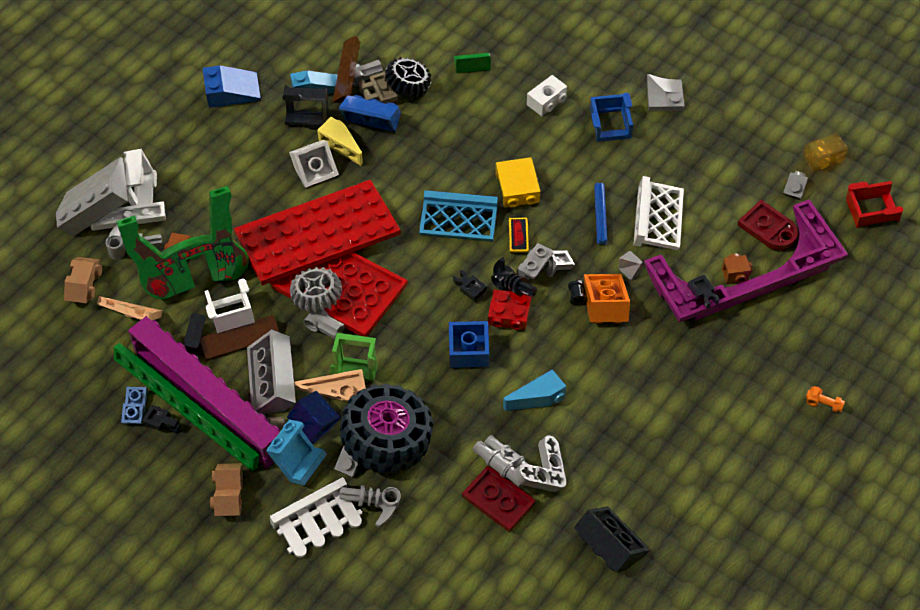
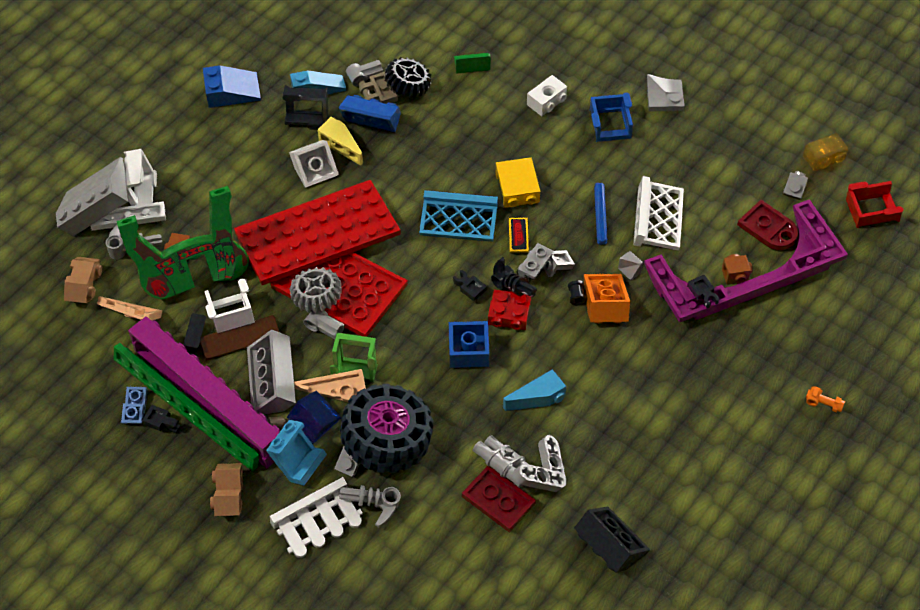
(346, 69): reddish brown slope -> none

